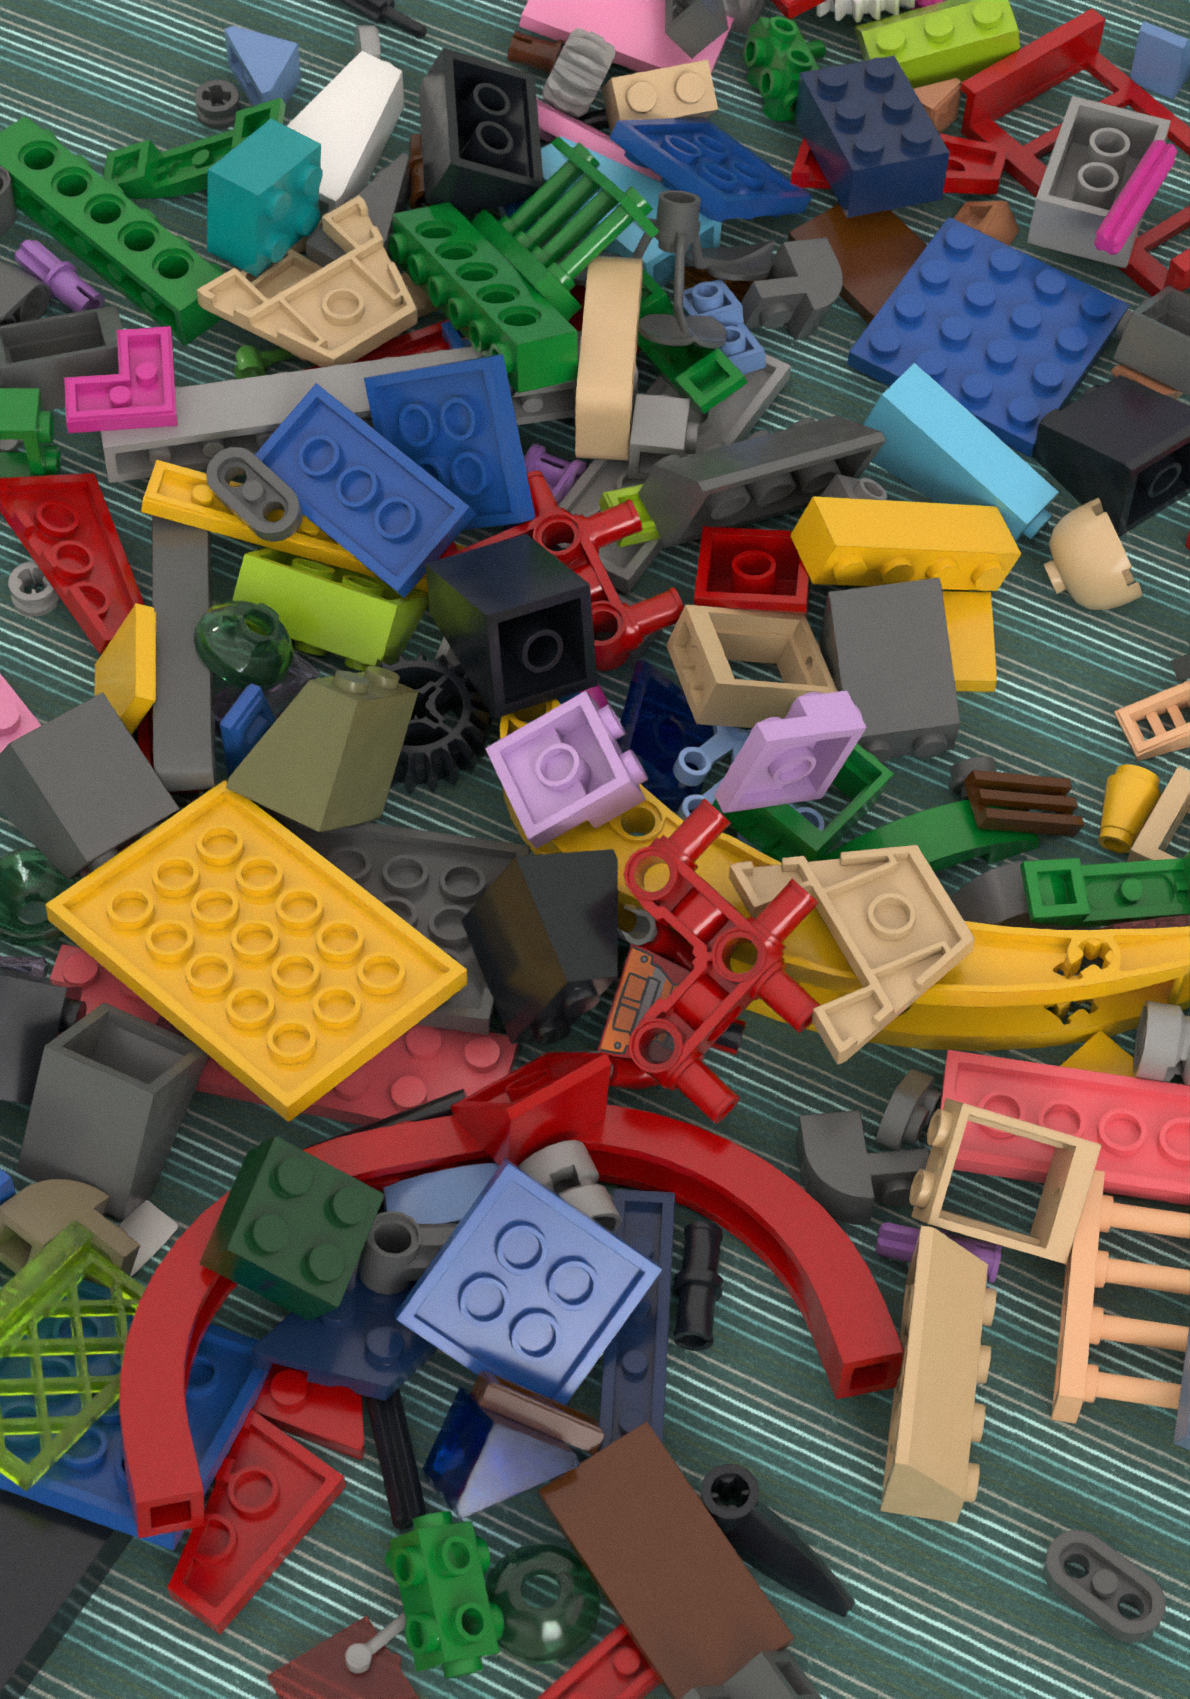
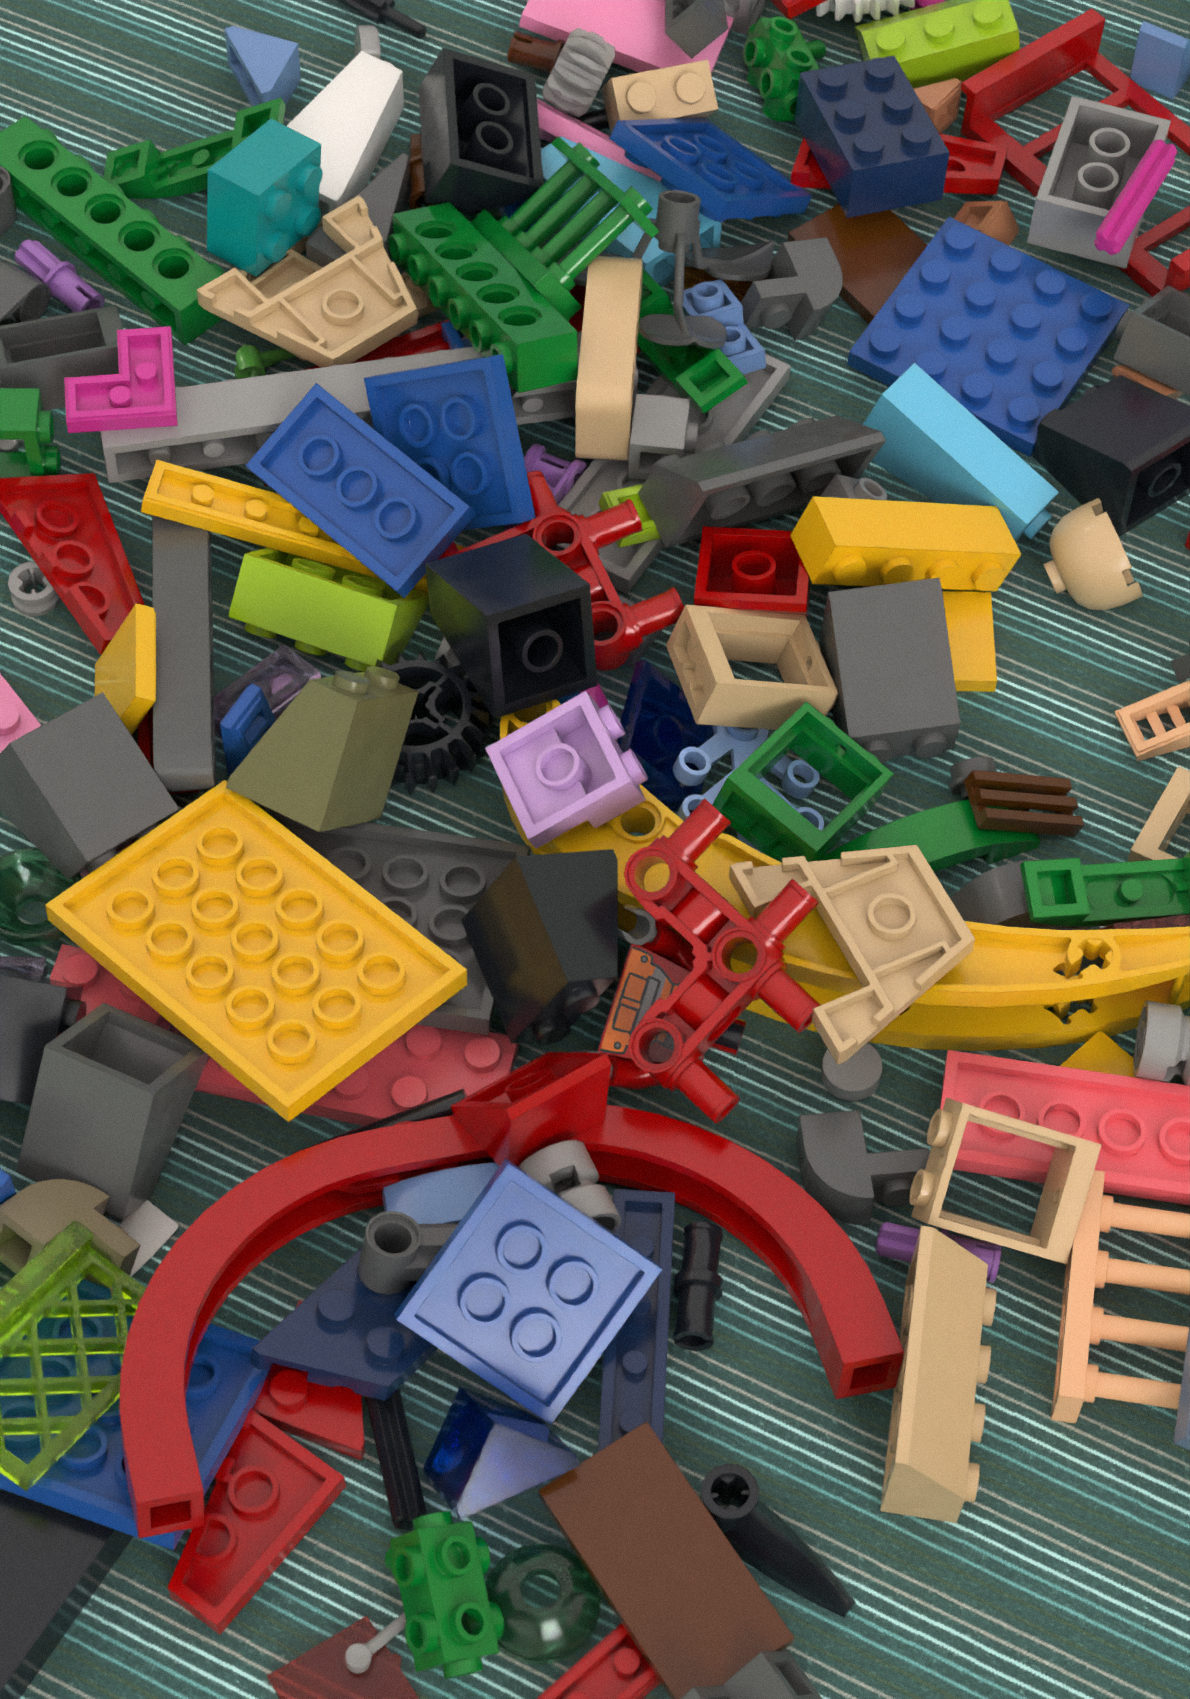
(217, 92): dark grey bush -> none
(239, 653): clear green piece -> none
(256, 496): dark grey plate -> none
(292, 1229): dark green brick -> none
(538, 1411): reddish brown tile -> none
(793, 755): lavender plate -> none
(855, 1077): none -> light grey tile
(908, 1110): dark grey plate -> none
(1108, 1583): dark grey plate -> none
(1127, 806): yellow cone -> none

